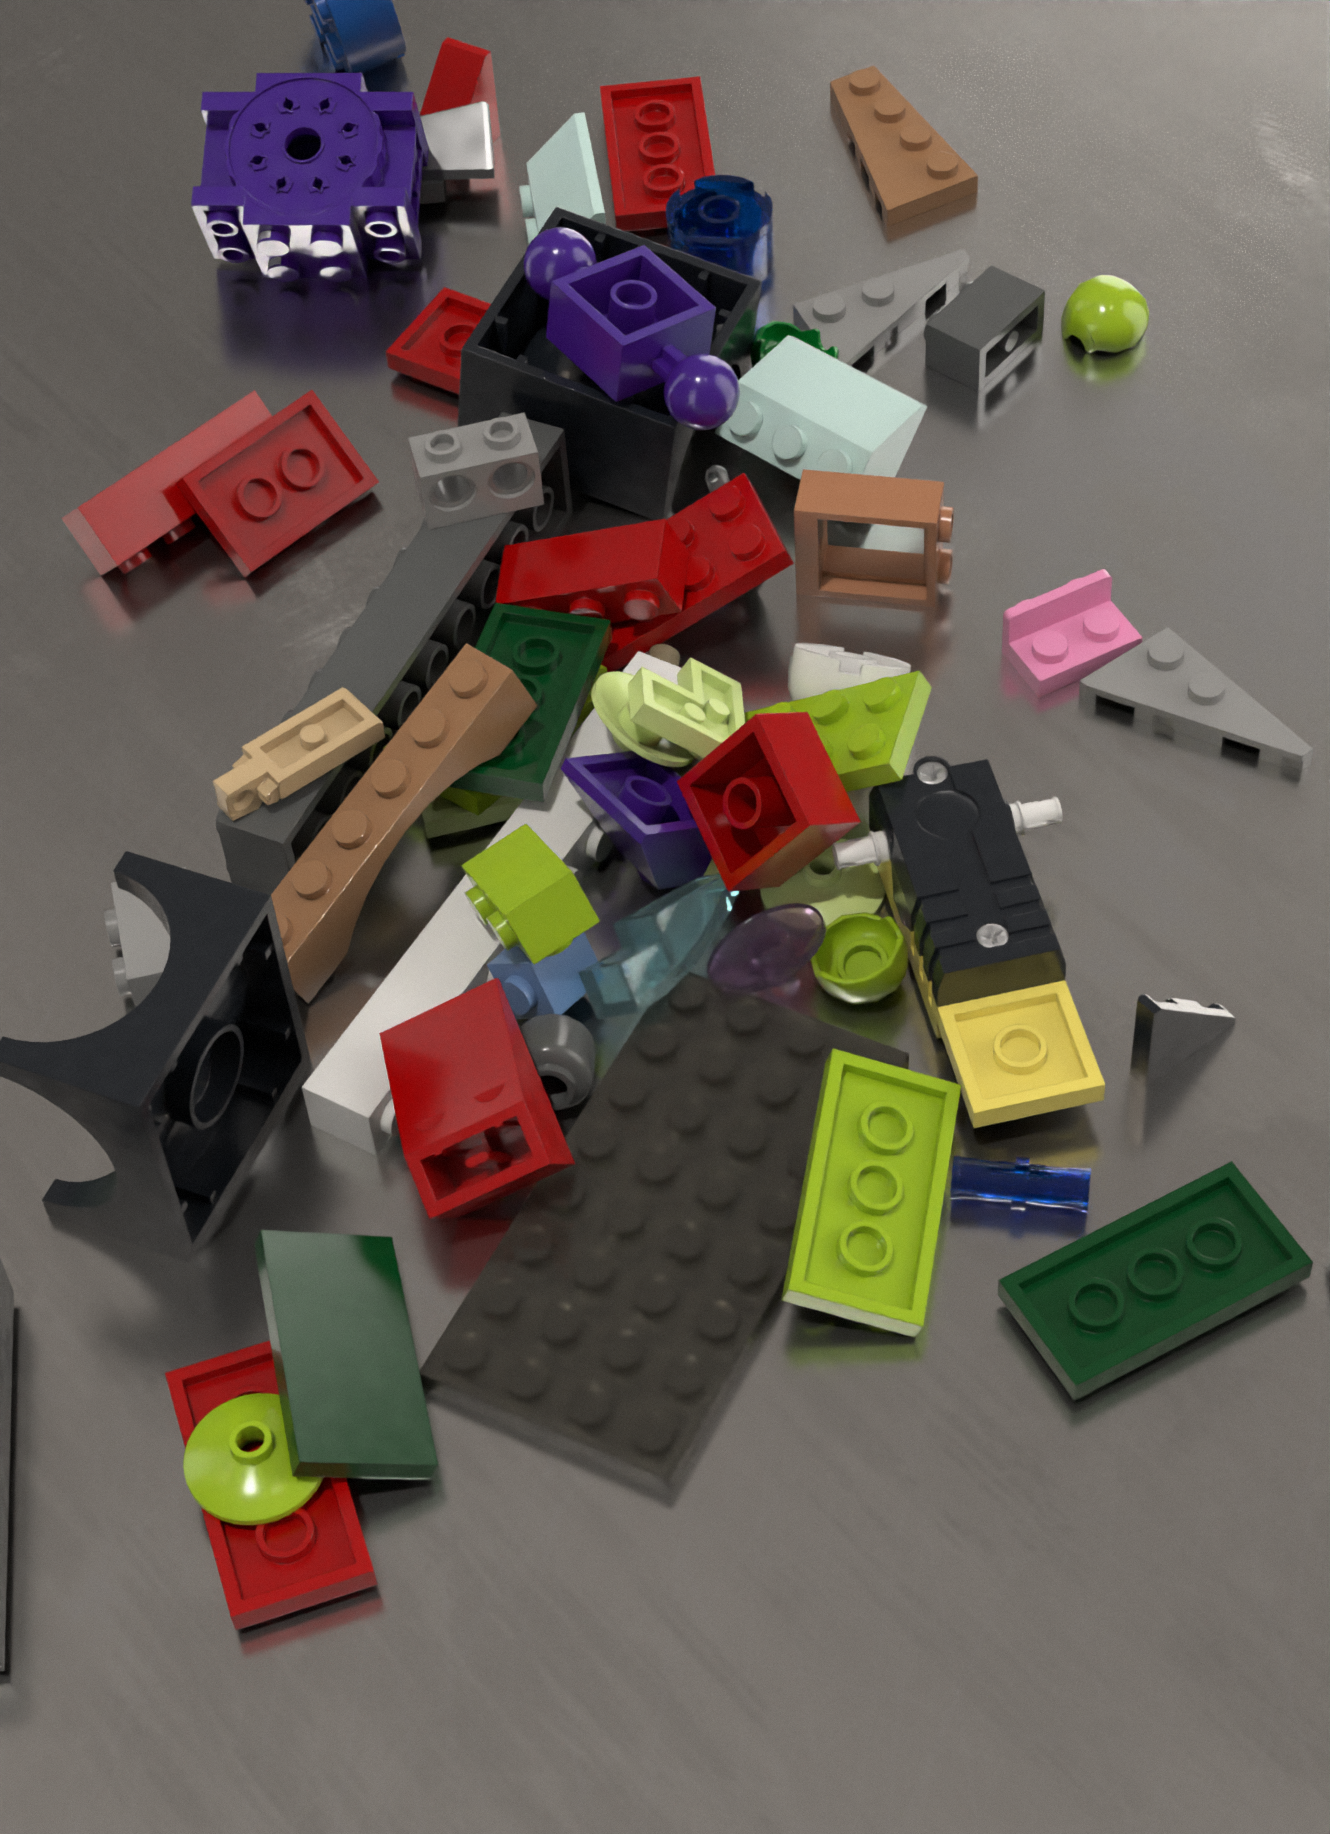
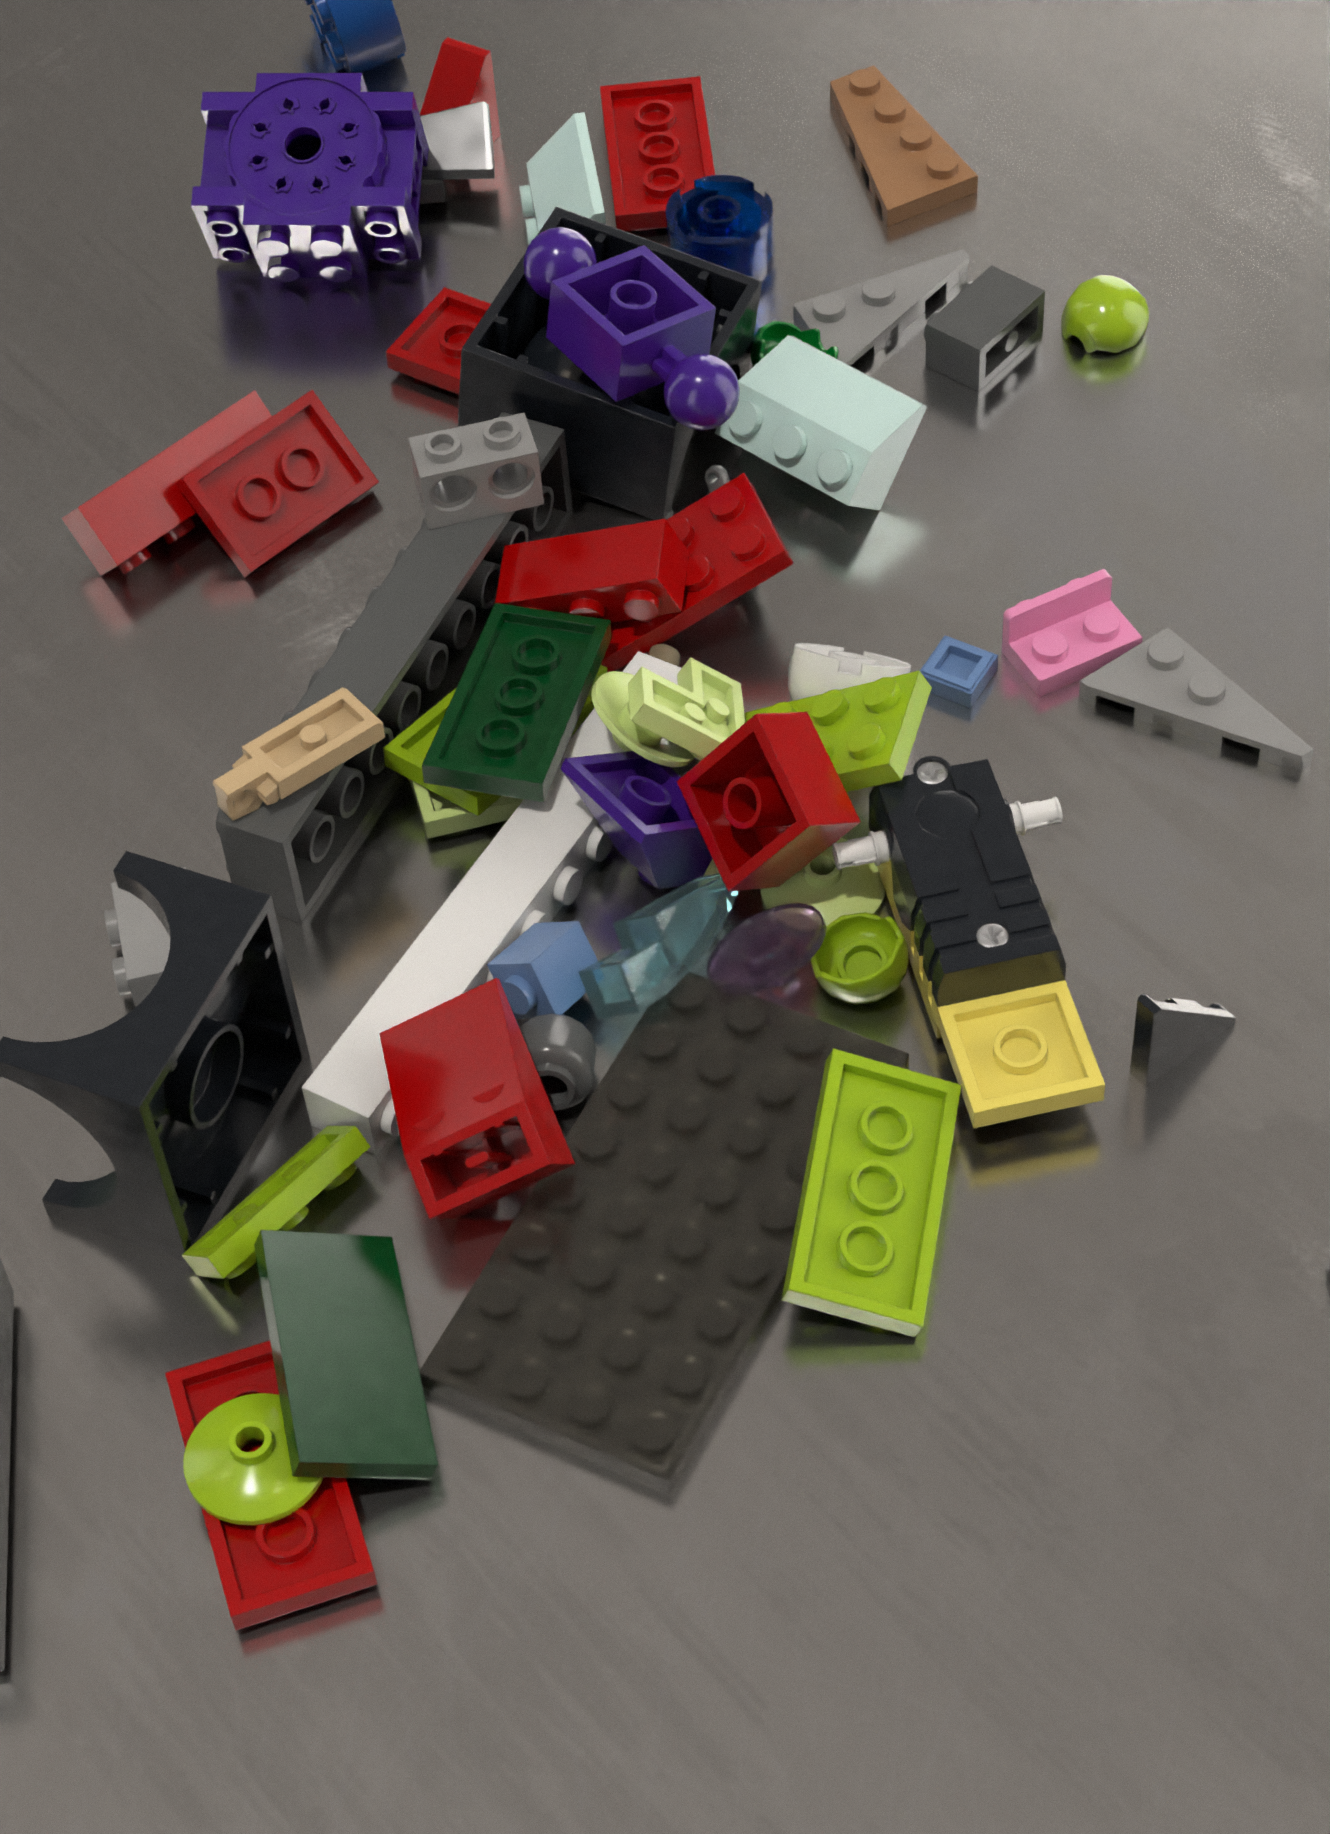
(277, 1202): none -> lime plate
(452, 730): medium nougat arch -> none
(528, 895): lime brick -> none
(864, 572): nougat window -> none
(959, 671): none -> medium blue tile
(1020, 1183): clear blue pin -> none
(1153, 1279): dark green plate -> none

